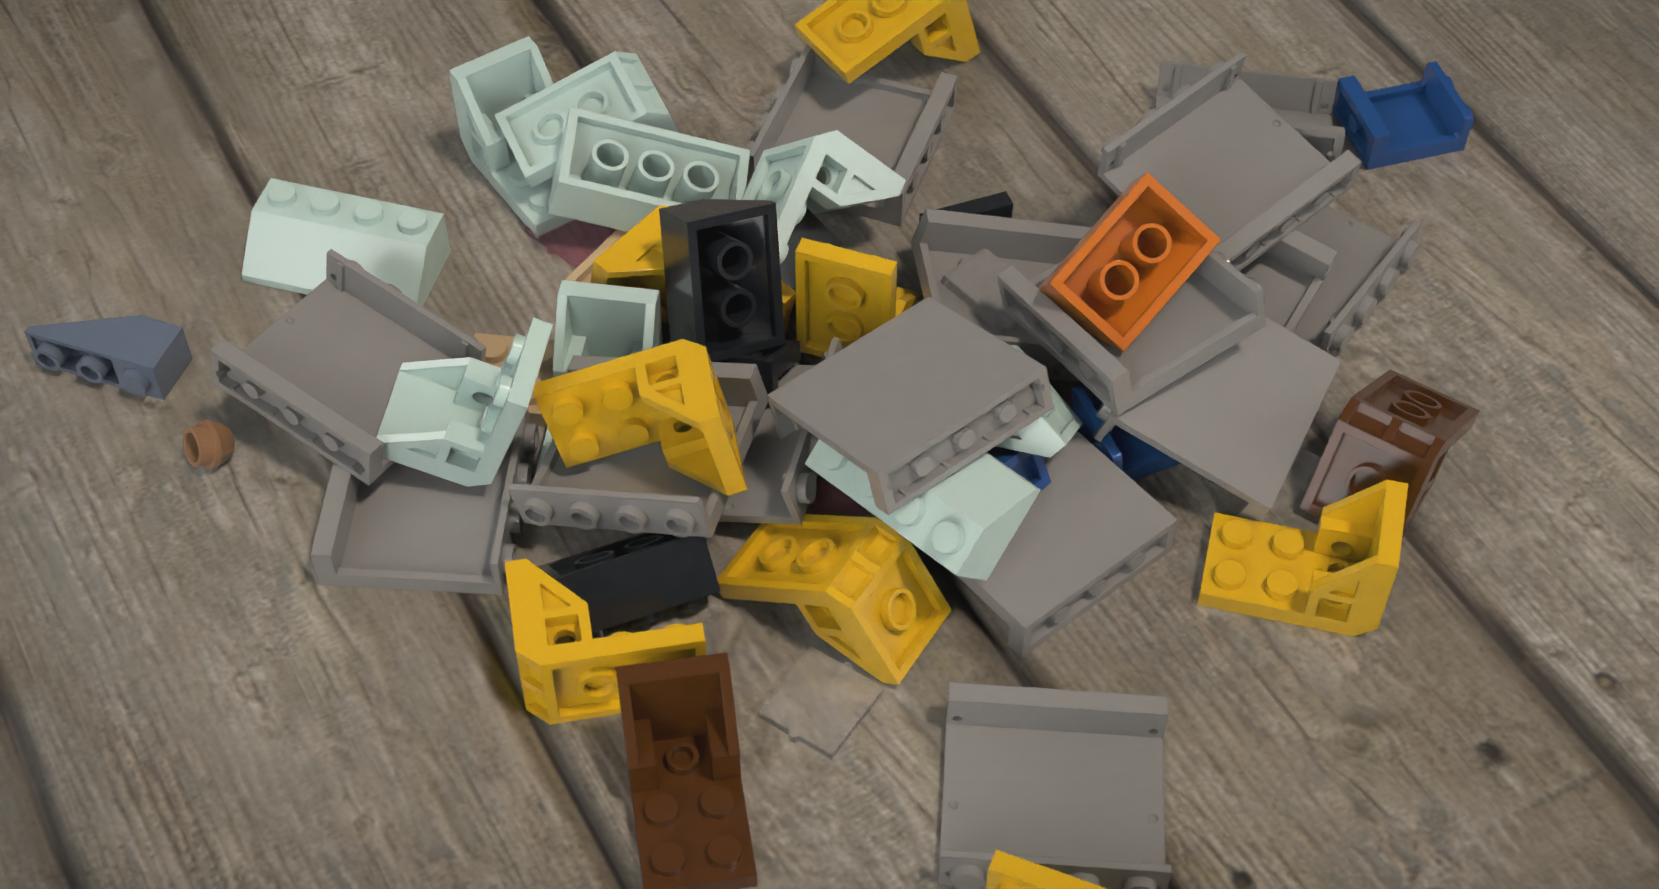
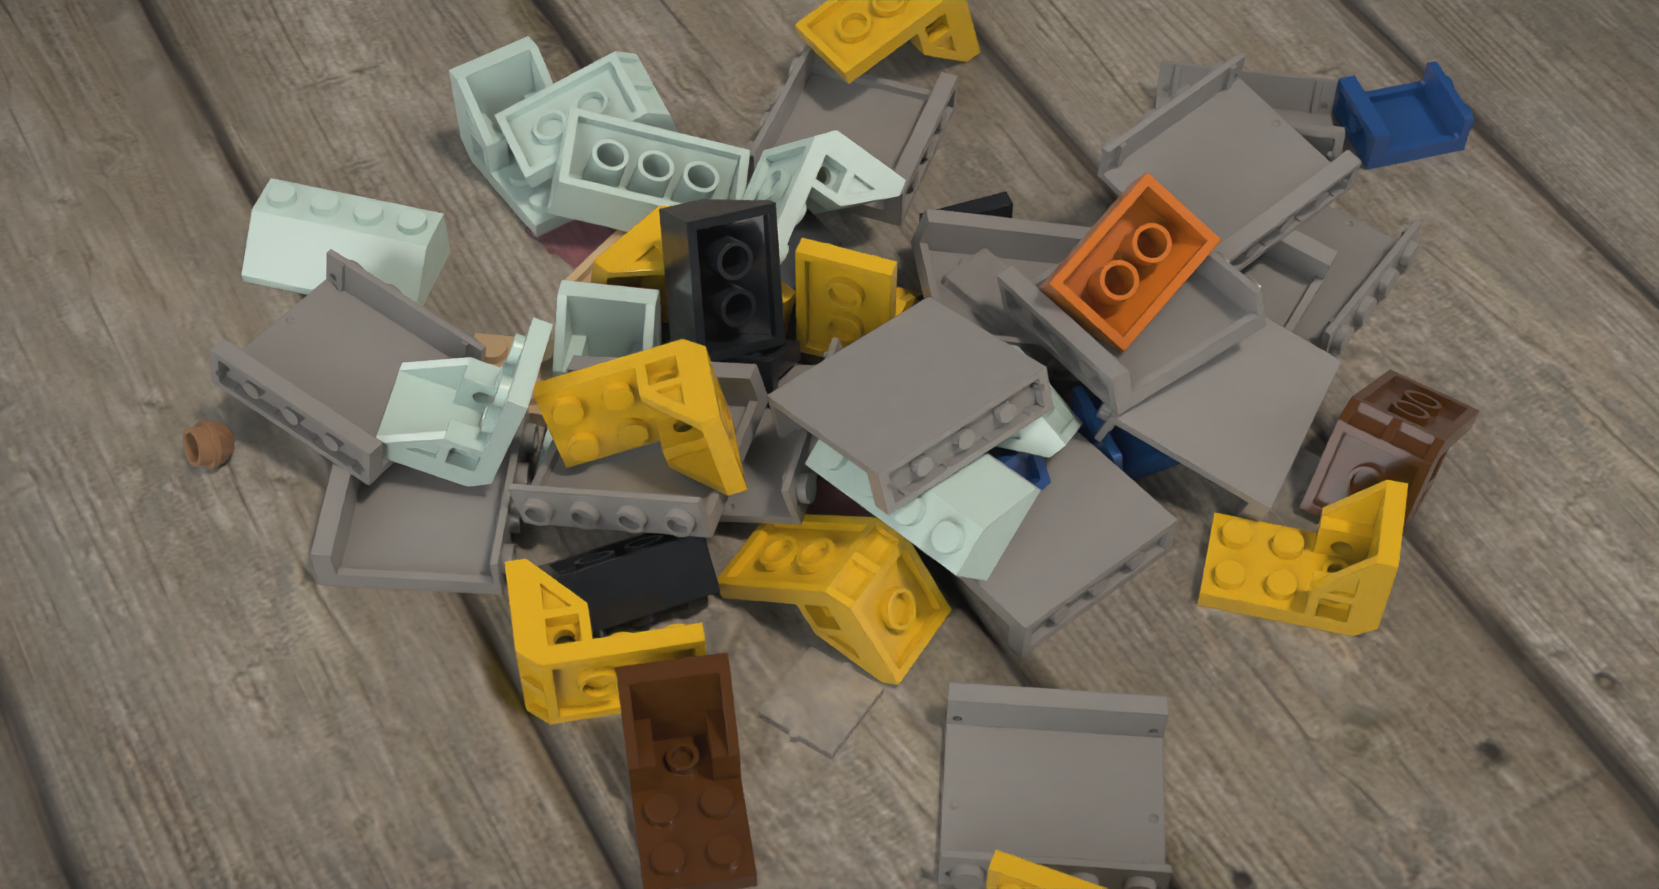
(119, 351): sand blue slope -> none

